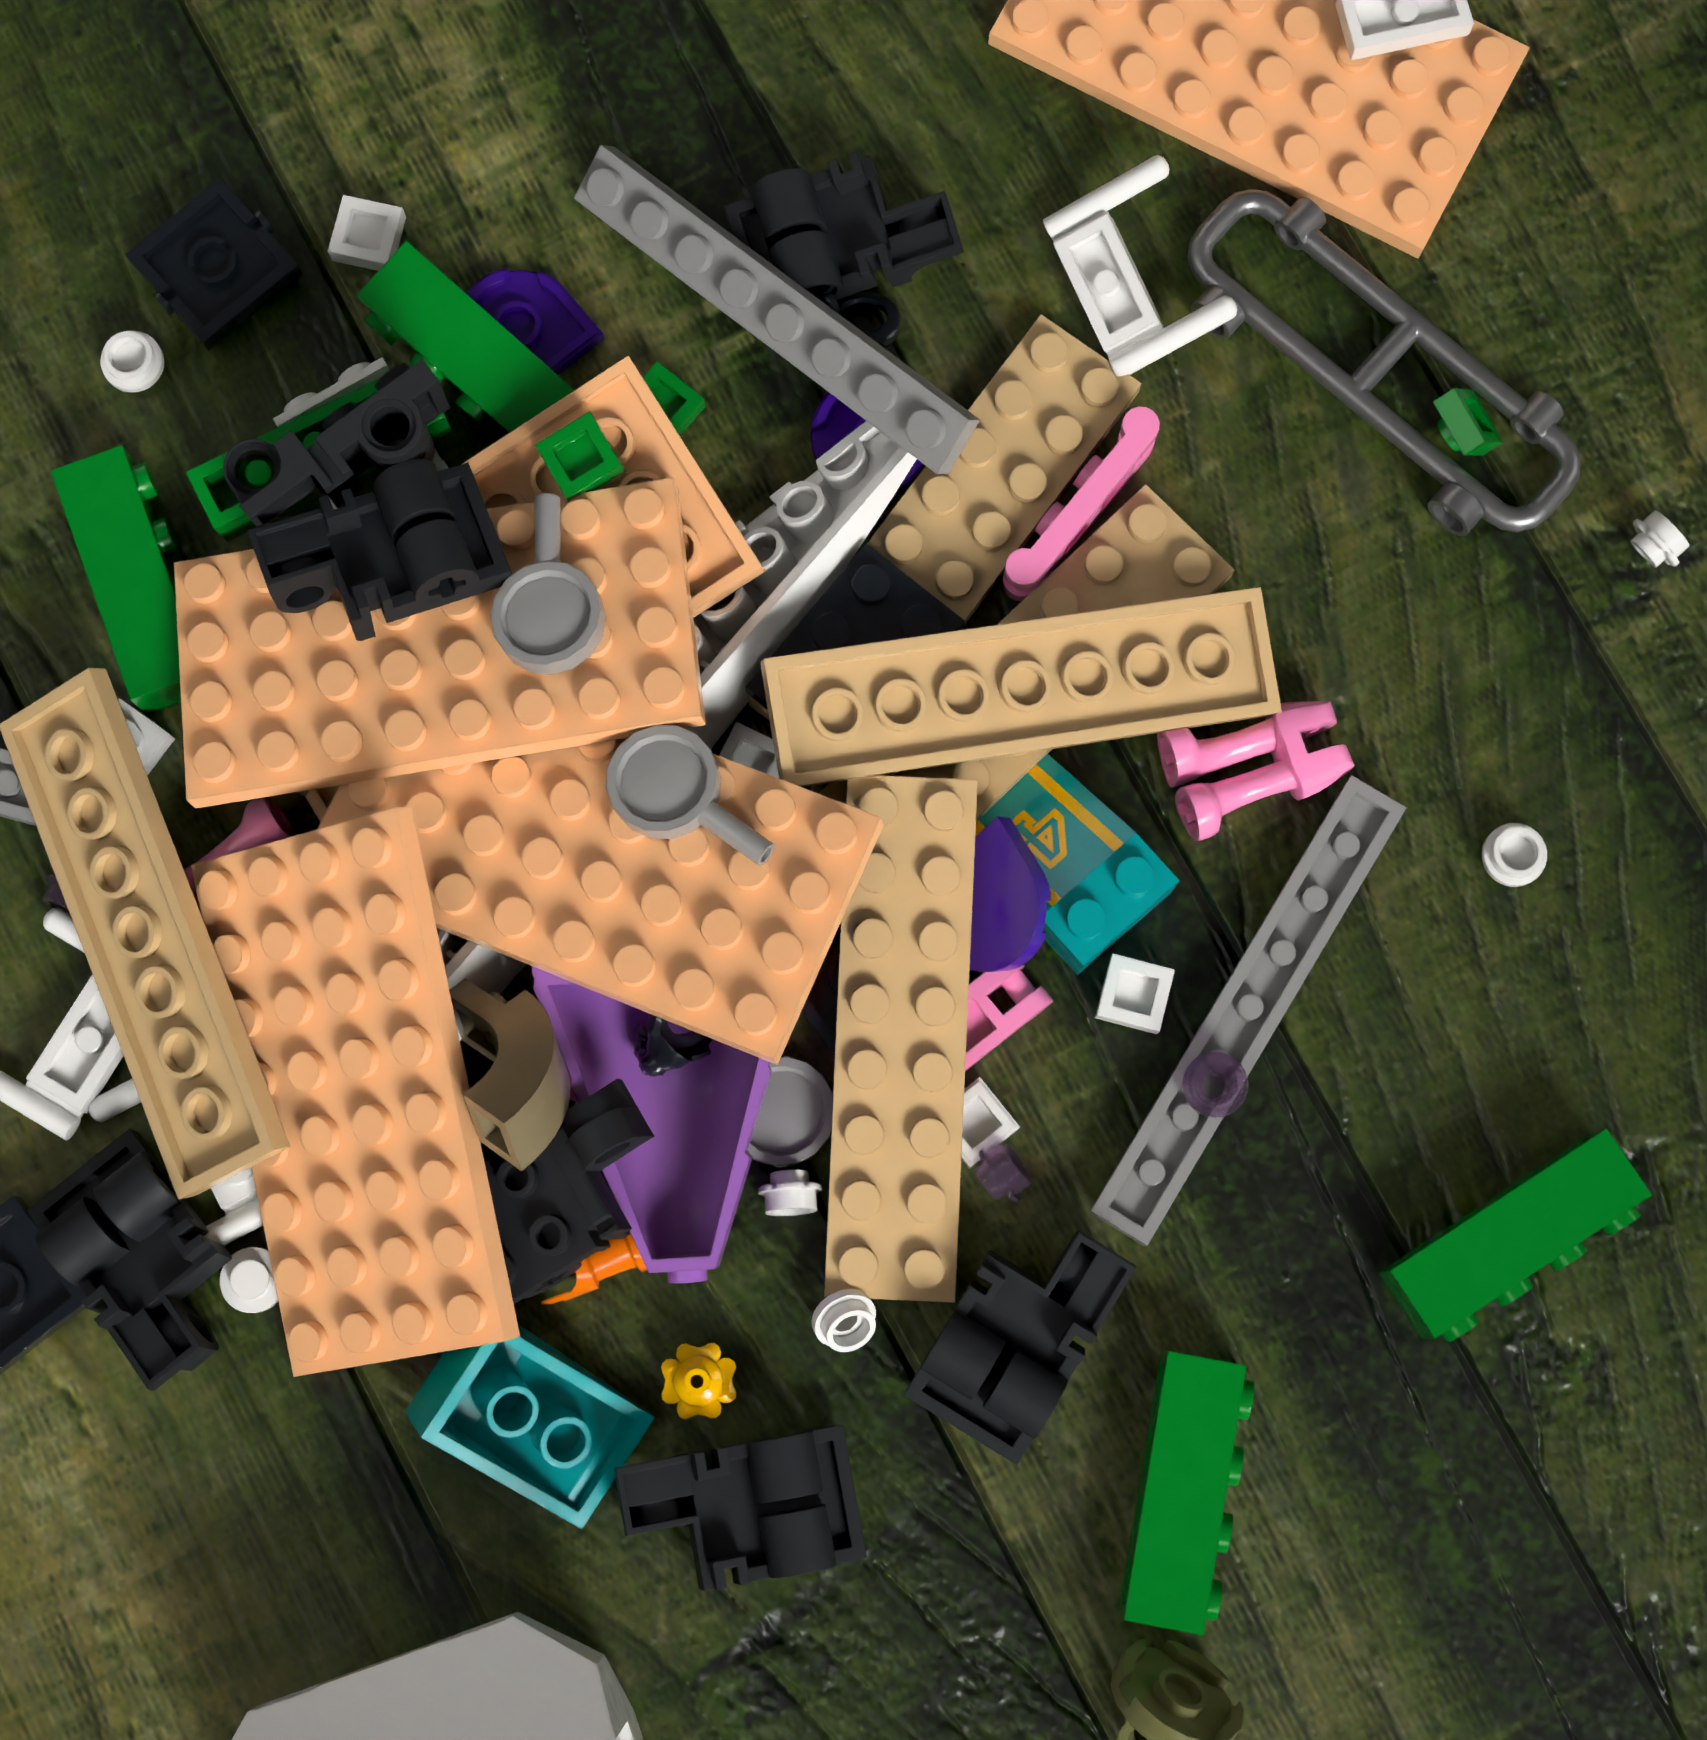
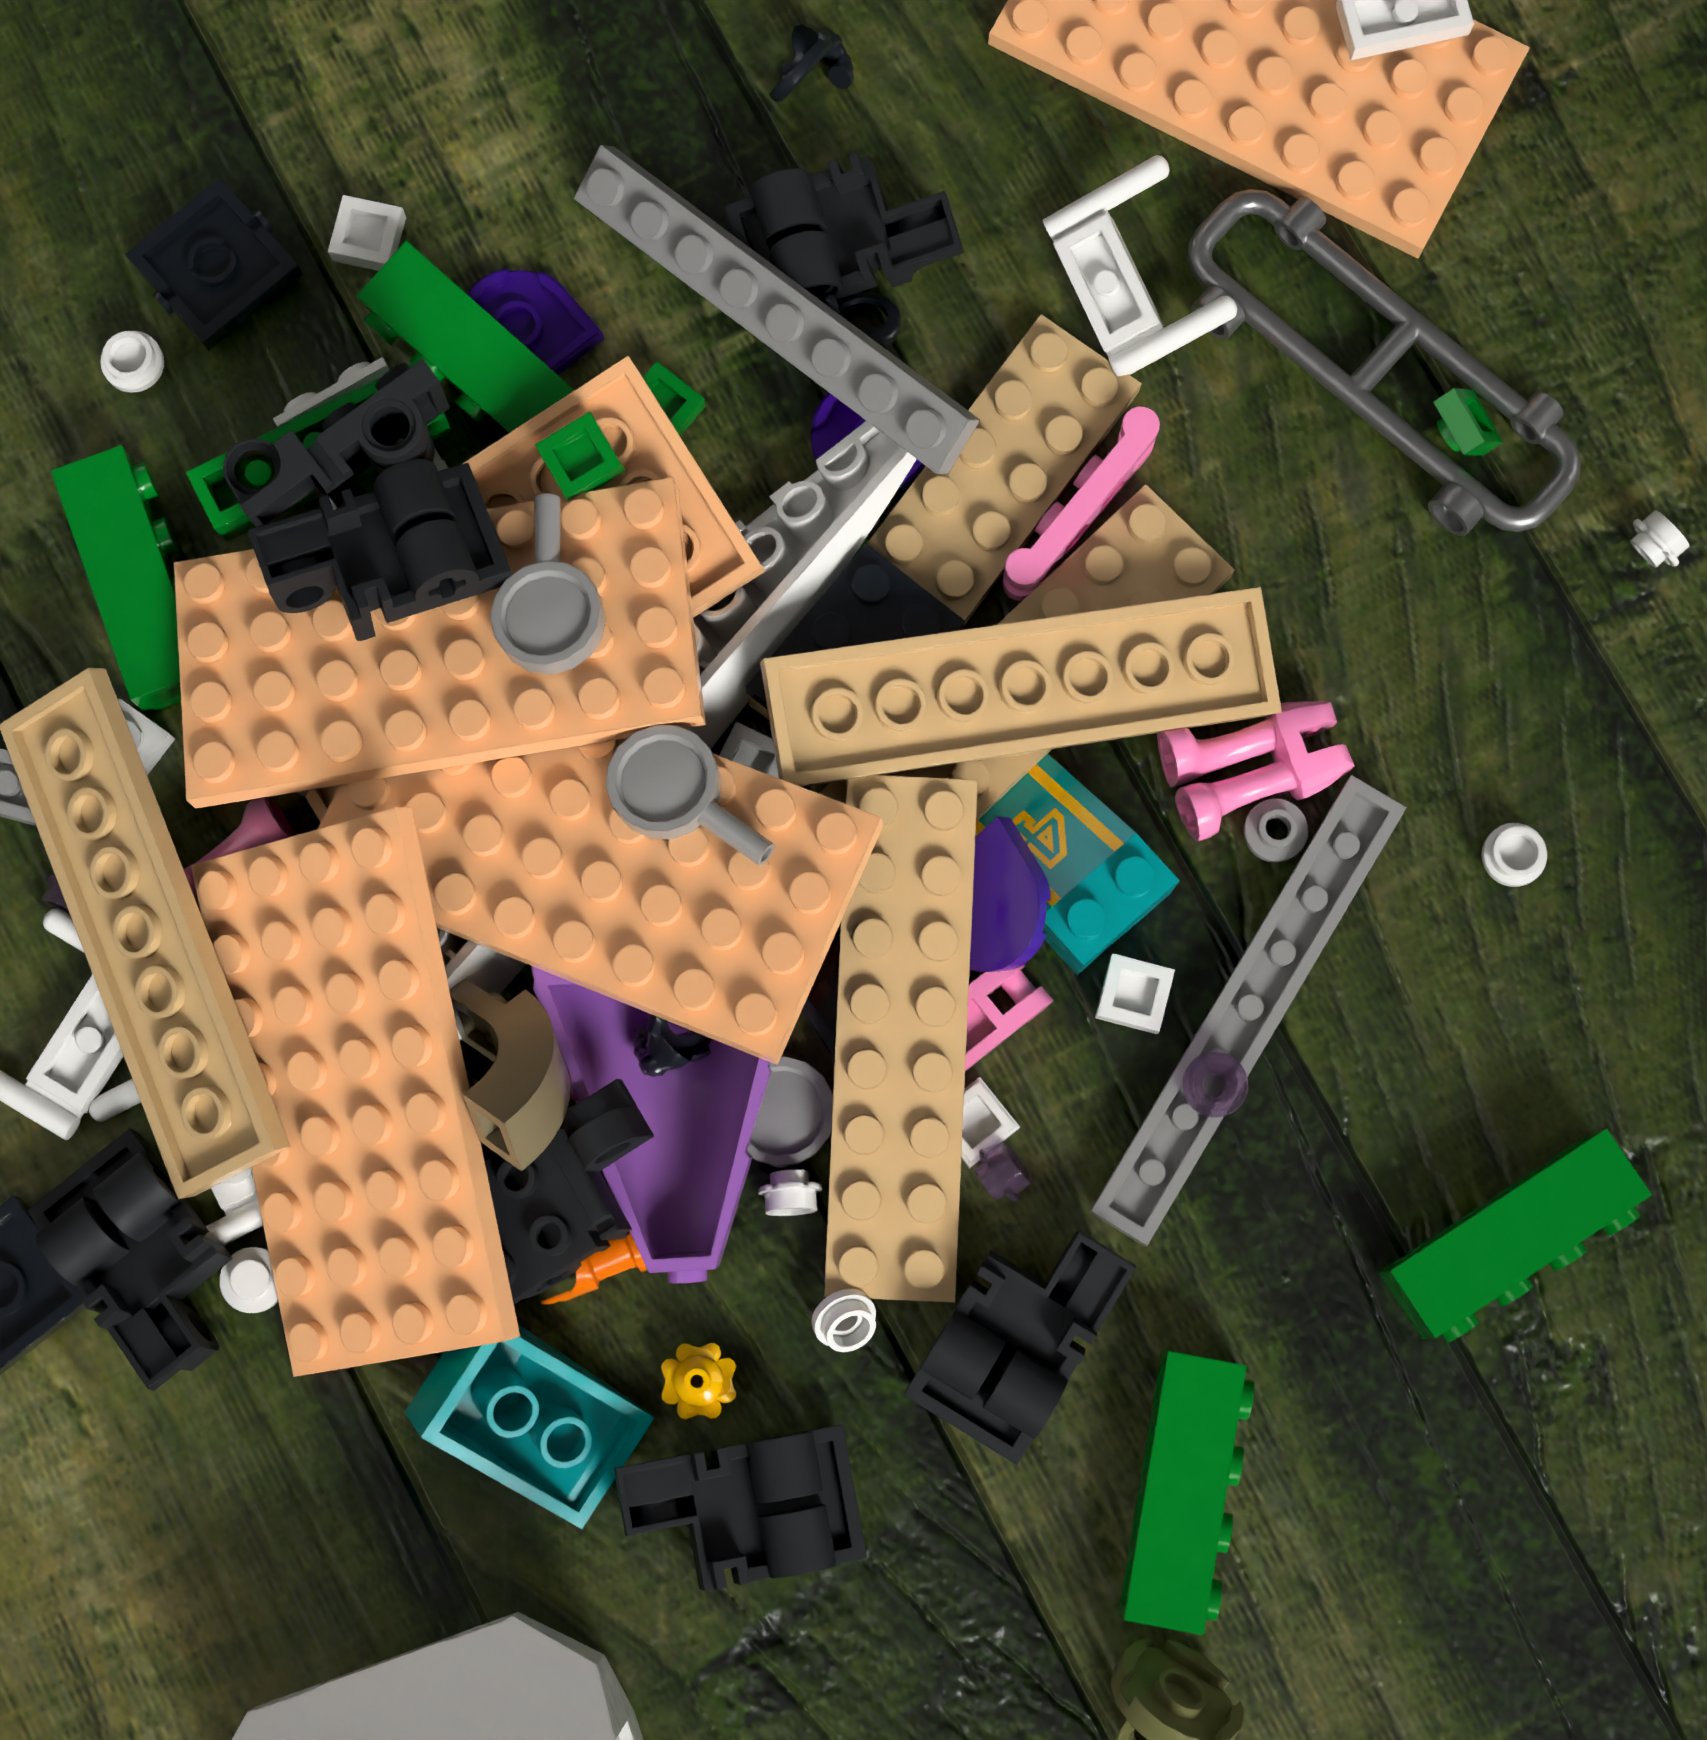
(809, 47): none -> black piece
(1262, 844): none -> light grey plate

